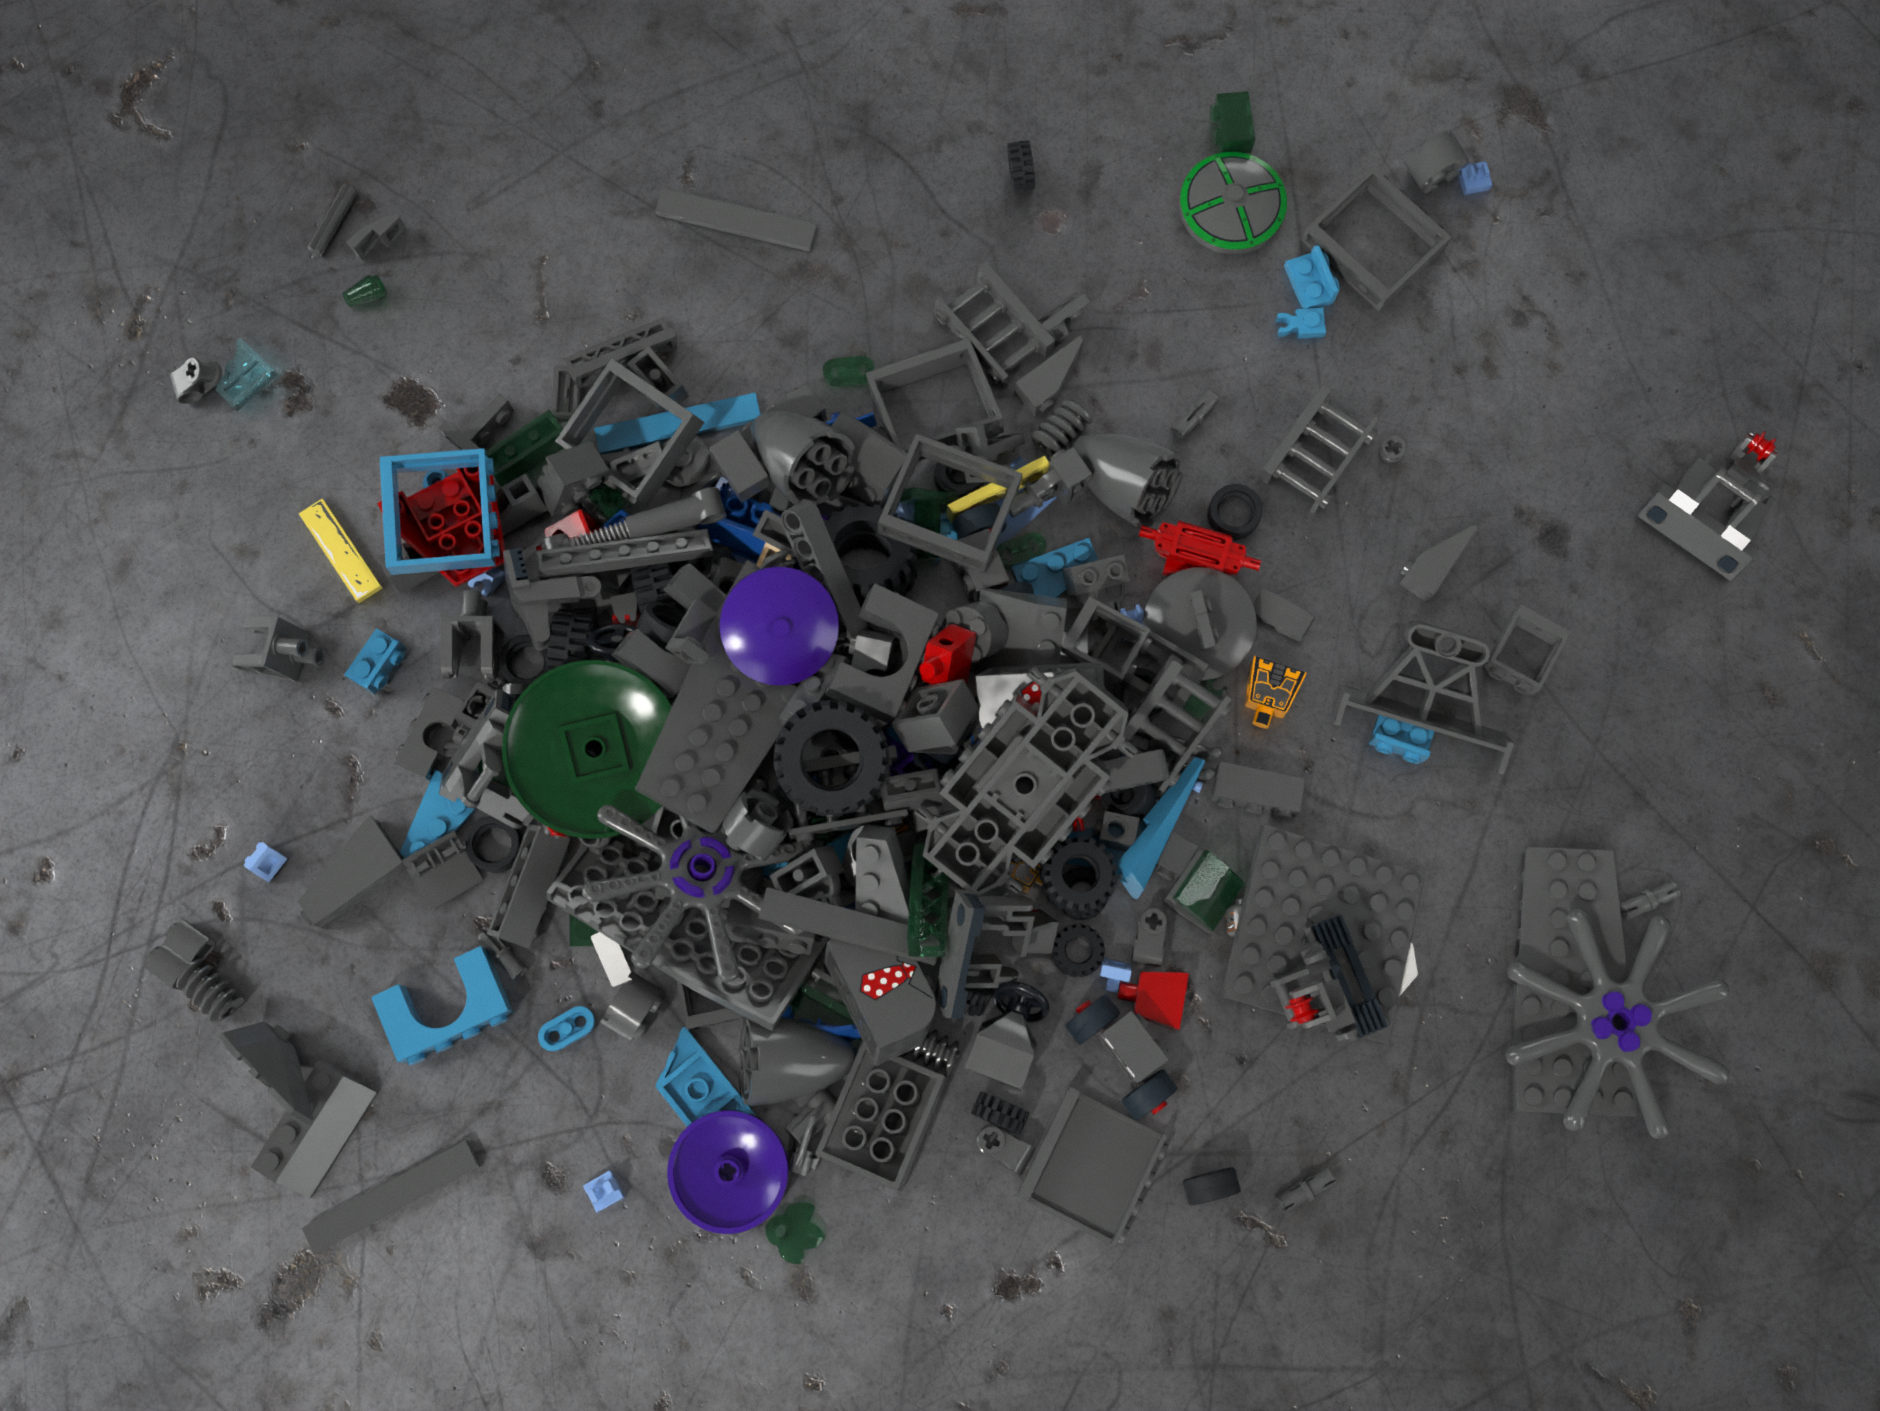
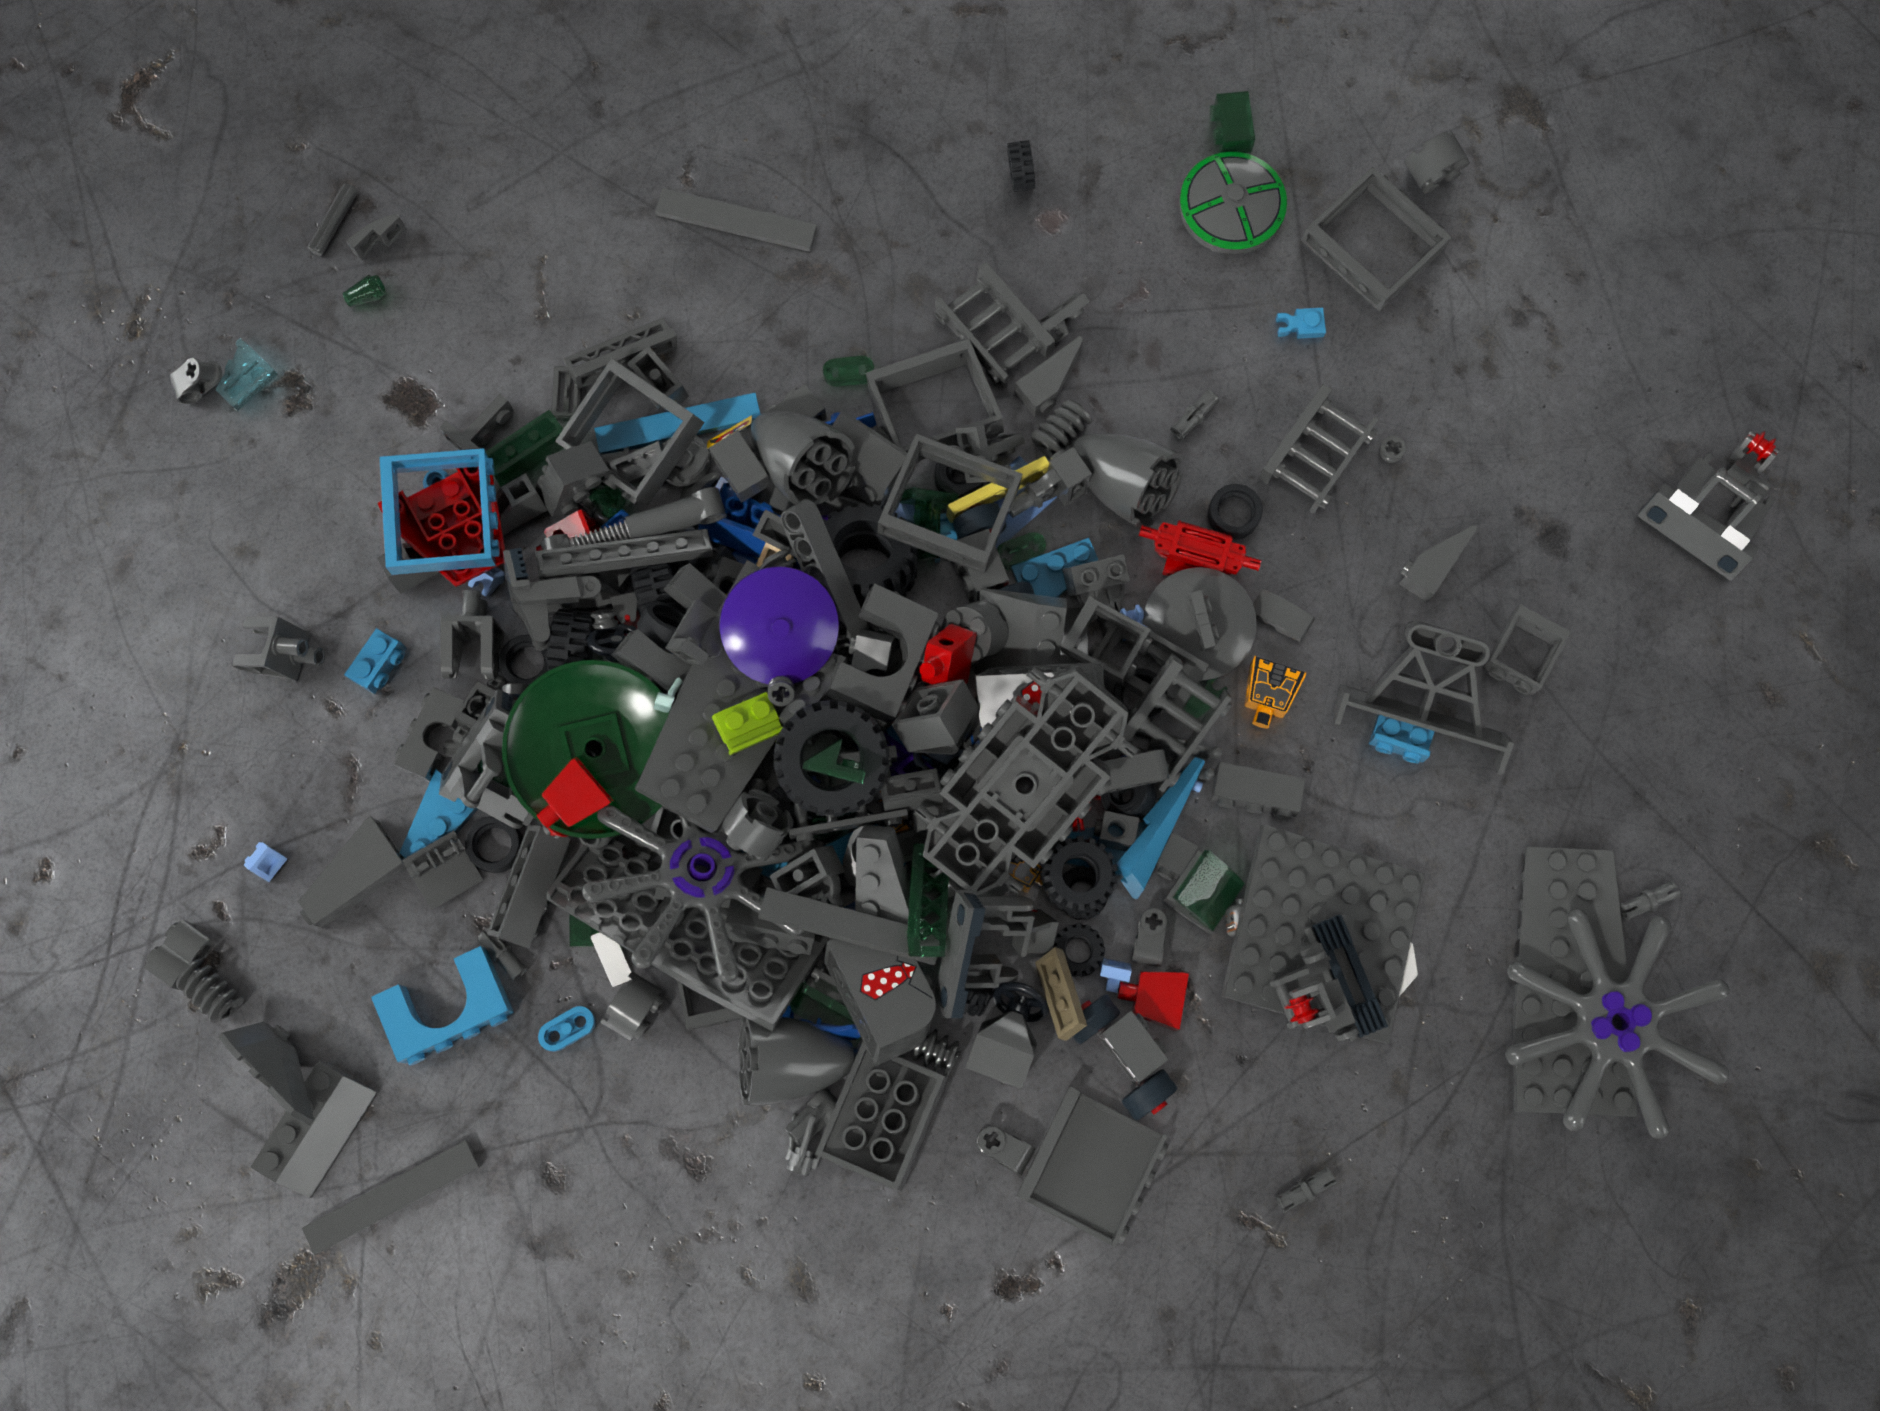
(340, 551): light yellow tile -> none
(573, 796): none -> red torso
(603, 1191): light blue tile -> none
(604, 618): none -> dark grey bush
(664, 701): none -> light aqua hand
(695, 1083): dark azure wing -> none
(728, 1171): dark purple dish -> none
(738, 426): none -> sticker
(747, 723): none -> lime plate
(787, 695): none -> dark grey bush
(799, 1232): clear green plate -> none
(826, 763): none -> clear green slope
(1000, 1113): black tyre -> none
(1060, 994): none -> dark tan plate
(1211, 1186): black tyre -> none
(1312, 279): dark azure bracket -> none
(1475, 178): medium blue tile -> none

